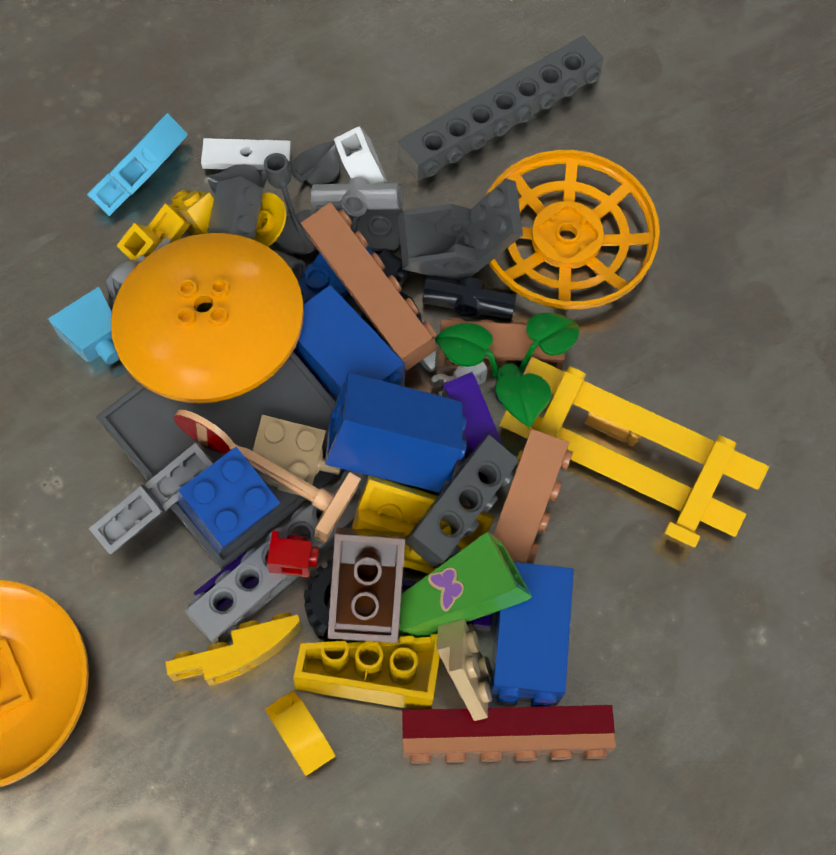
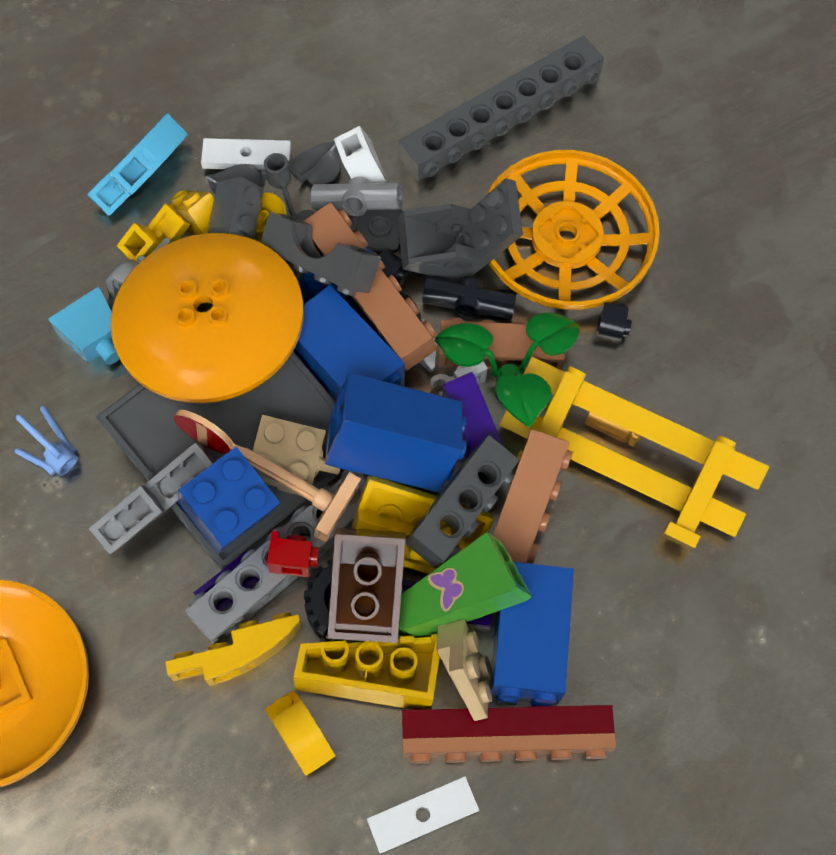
(59, 457): none -> light blue plant
(345, 265): none -> dark grey arch
(444, 806): none -> white tile
(613, 322): none -> black plate

